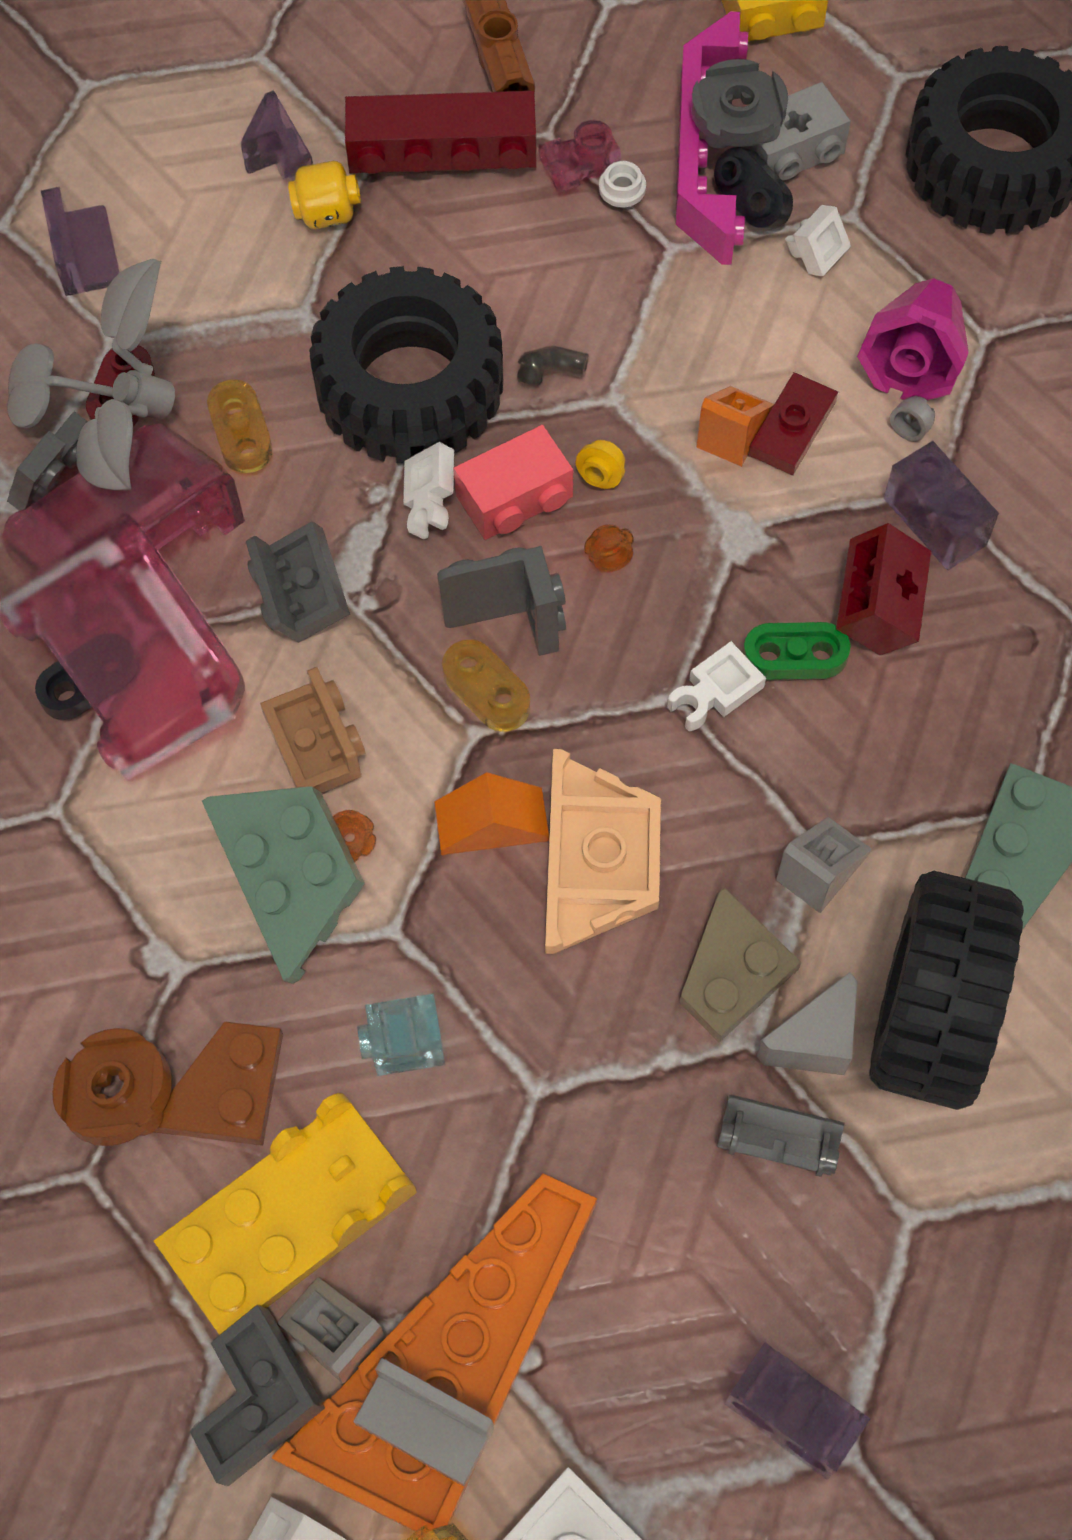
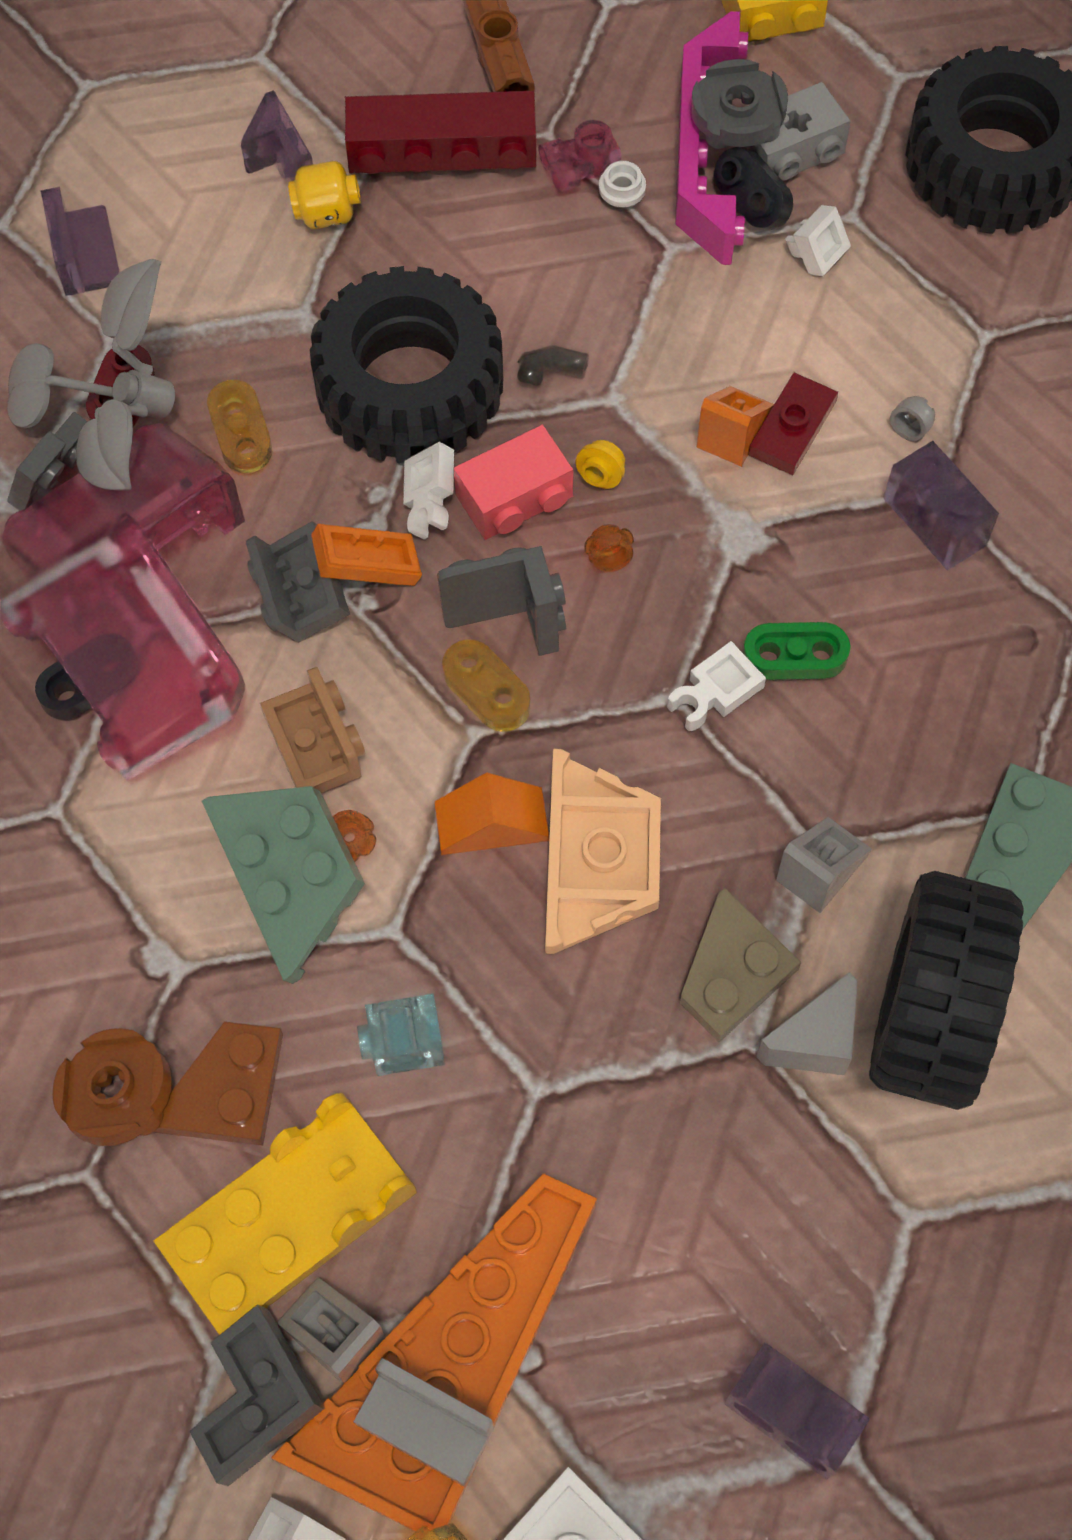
(366, 555): none -> orange plate
(781, 1135): dark grey hinge -> none
(884, 589): dark red brick -> none
(917, 342): dark pink cone -> none

